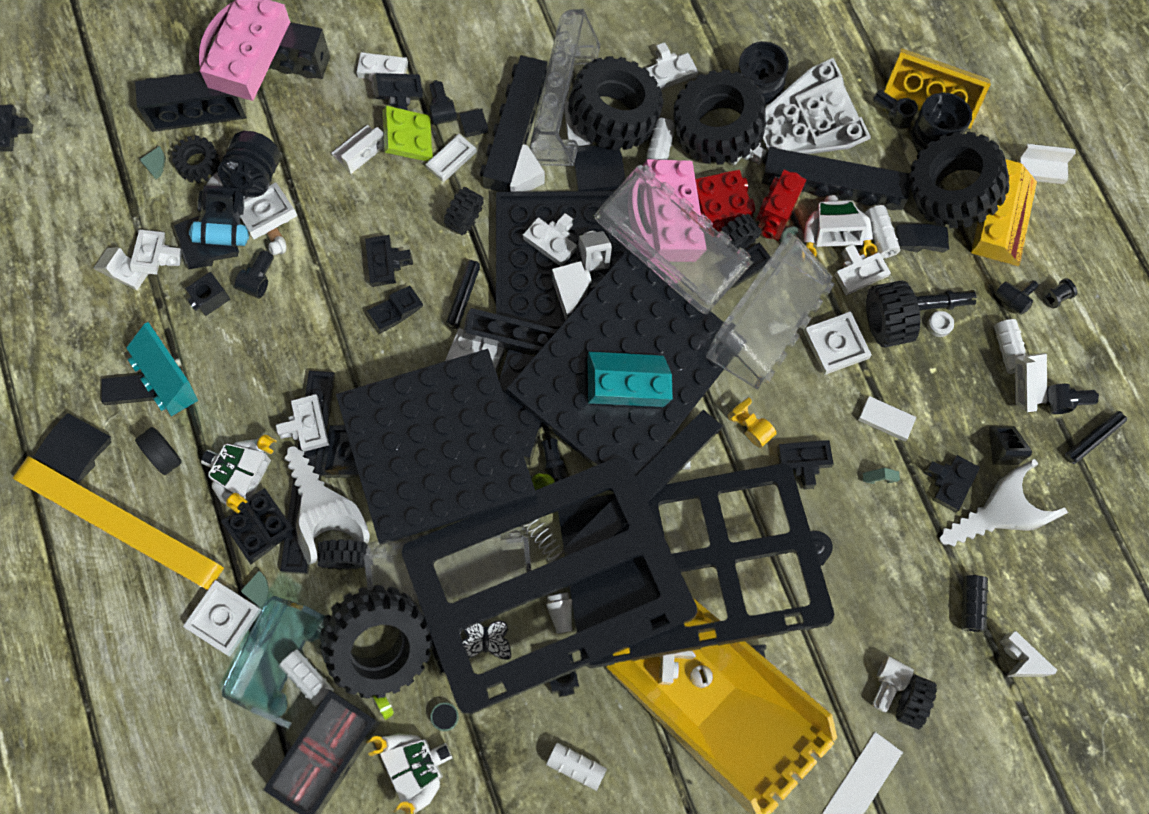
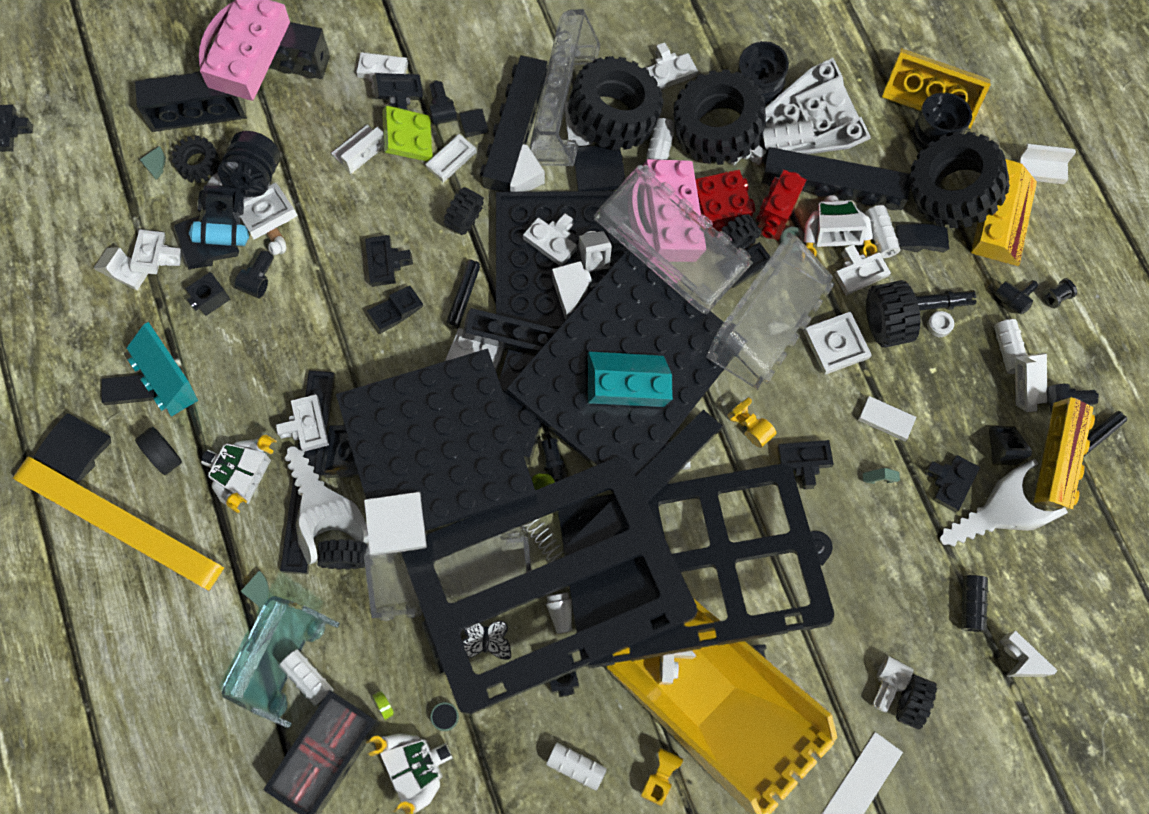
(222, 618): white plate -> none
(257, 526): black slope -> none
(379, 673): black tyre -> none
(395, 523): none -> white tile
(657, 784): none -> yellow leg
(696, 677): white hinge -> none
(789, 134): none -> white axle
(897, 109): black axle -> none
(1064, 454): none -> yellow slope

